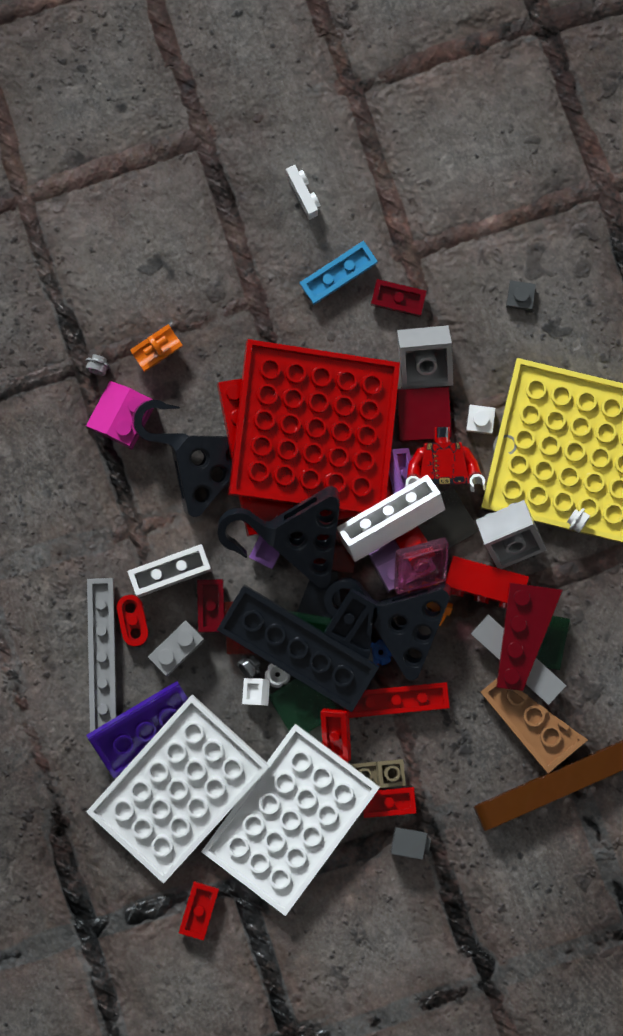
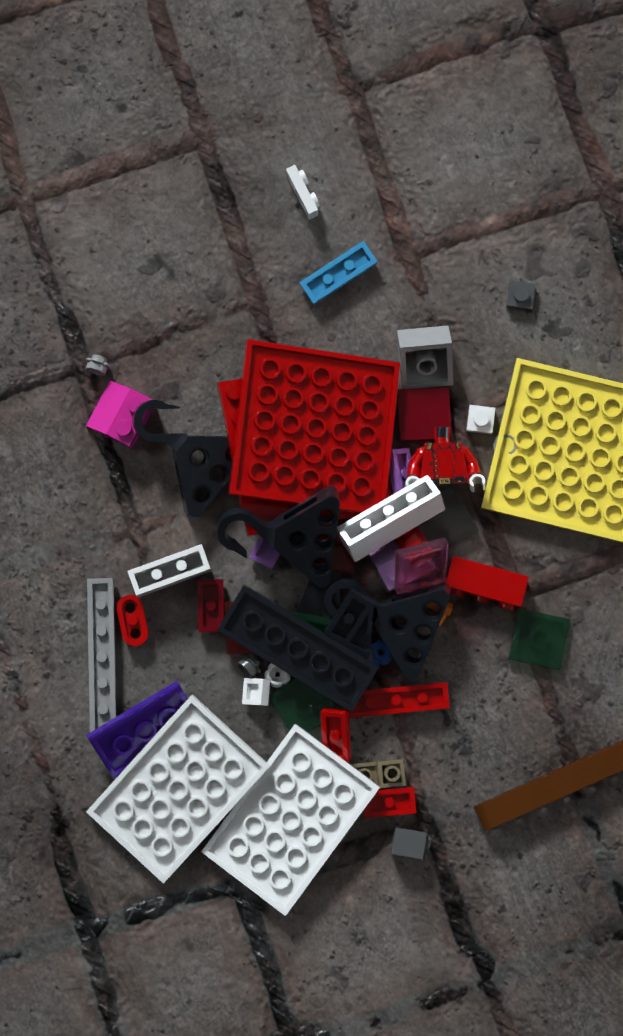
(156, 348): orange hips -> none
(176, 648): light grey brick -> none
(198, 910): red plate -> none
(398, 298): dark red plate -> none
(511, 534): light grey slope -> none
(525, 625): dark red wing -> none
(537, 729): medium nougat wing -> none
(540, 679): light grey tile -> none
(578, 520): white plate -> none

